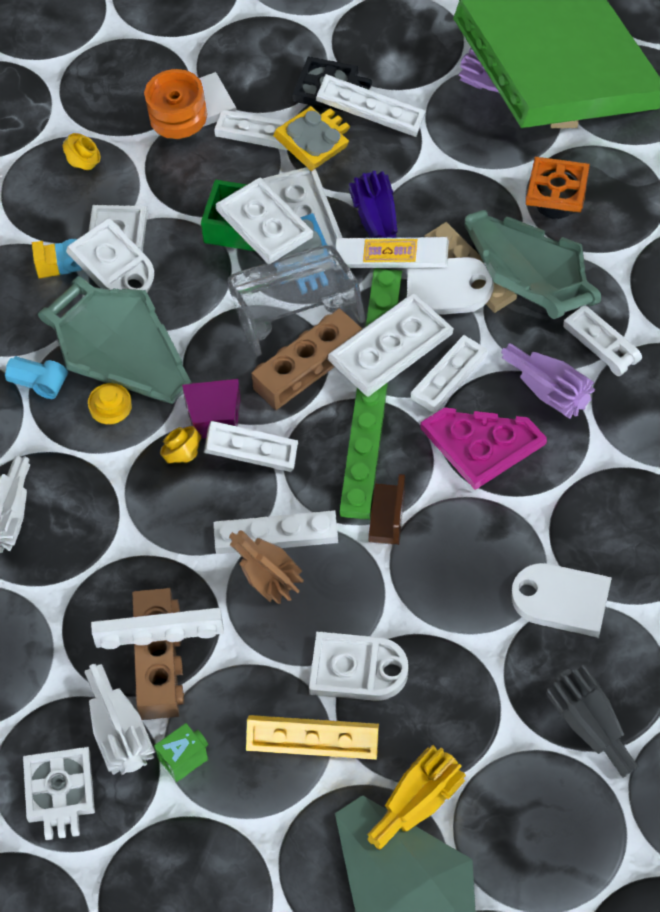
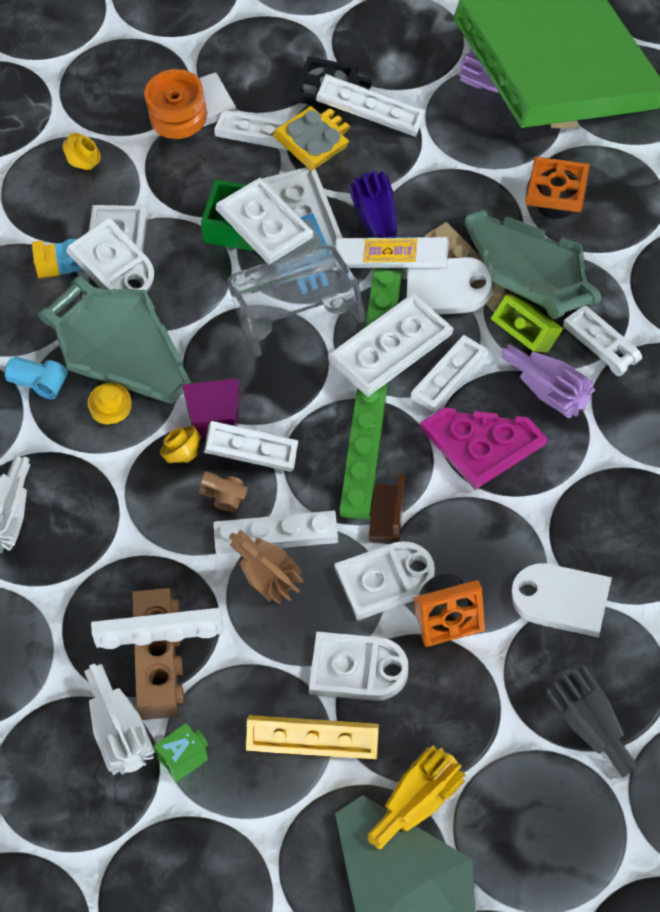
(59, 789): white piece -> none
(228, 491): none -> medium nougat plate
(302, 372): medium nougat brick -> none
(383, 577): none -> white tile
(446, 603): none -> orange piece
(526, 323): none -> lime brick

